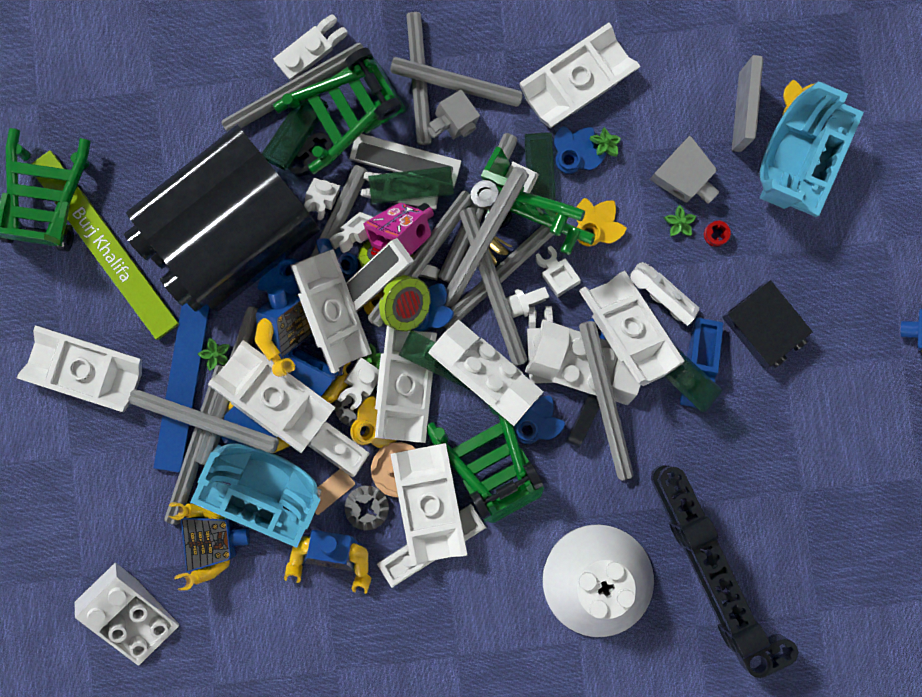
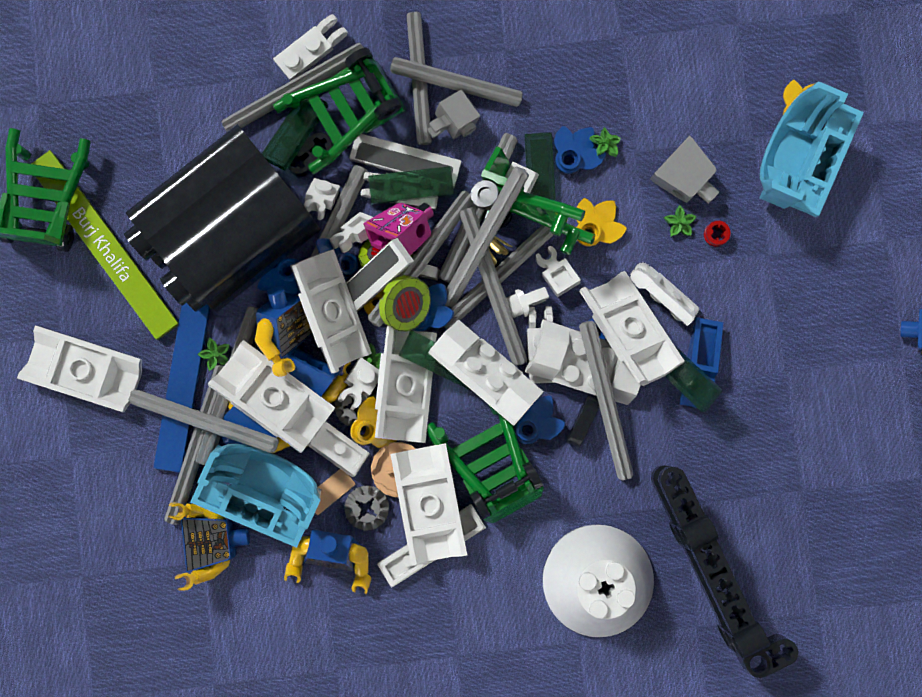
(124, 614): white slope -> none
(577, 76): white piece -> none
(747, 103): light grey tile -> none
(768, 325): black brick -> none

